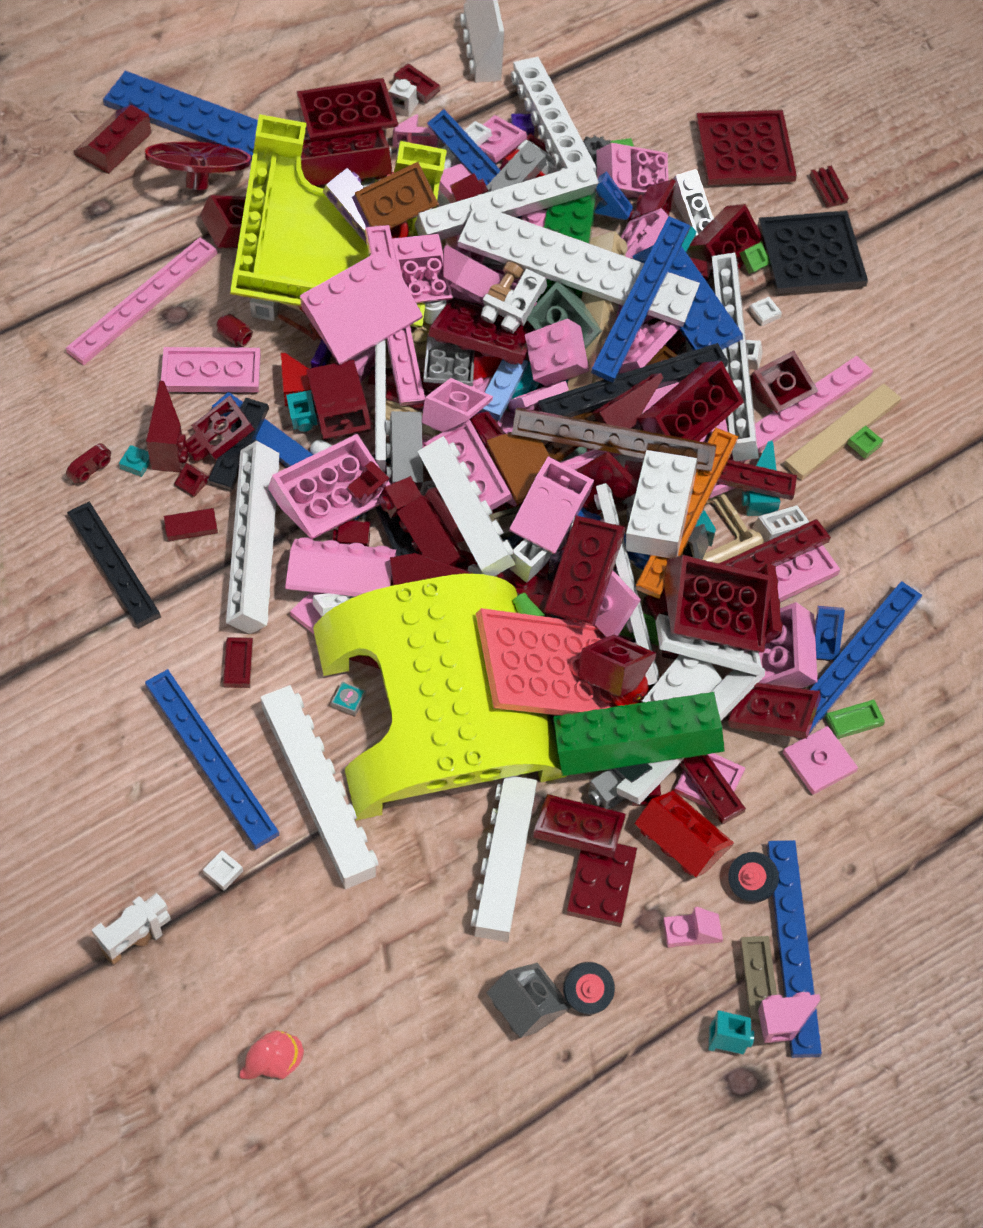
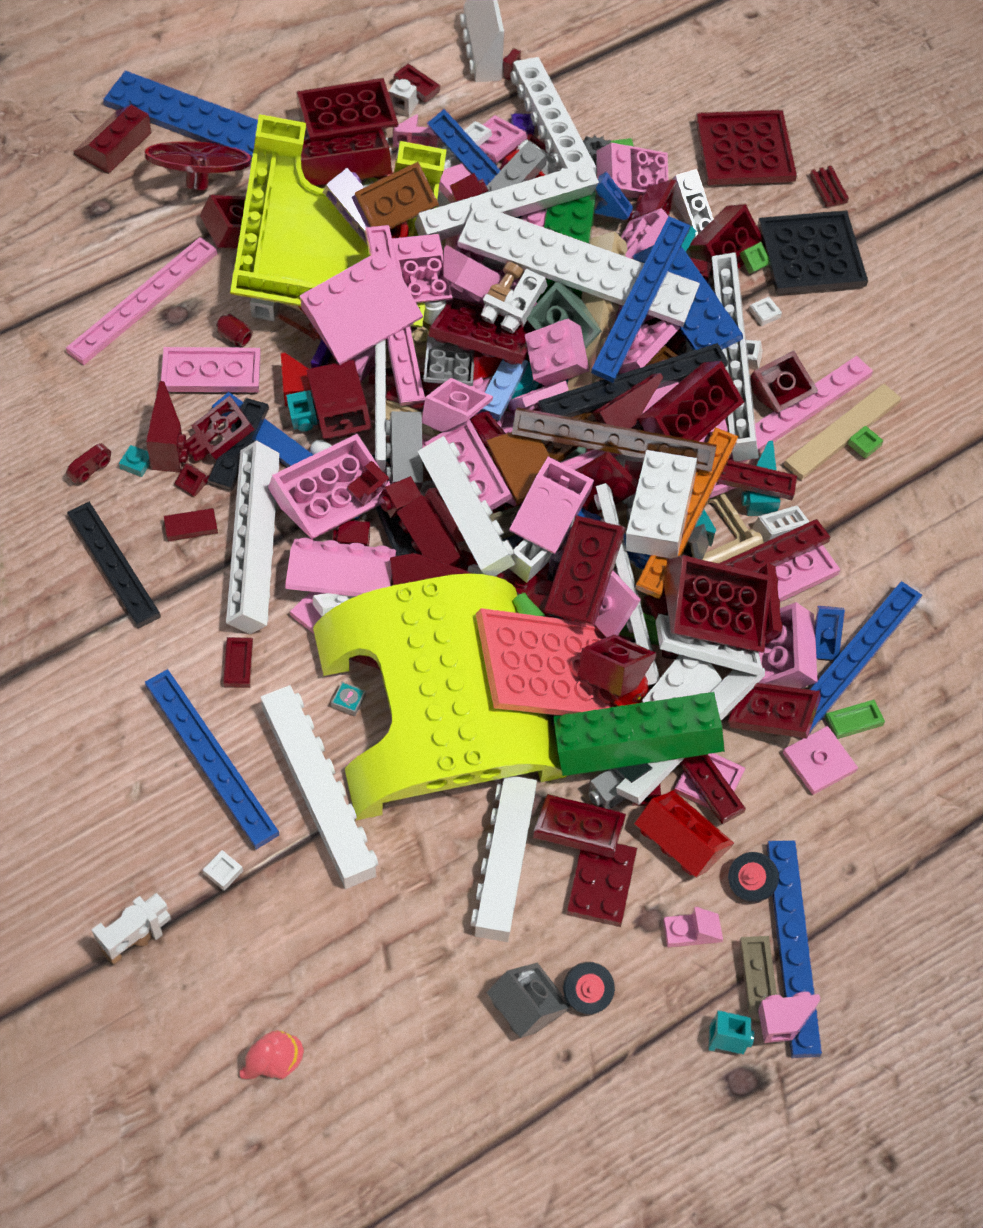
(507, 63): none -> dark red plate

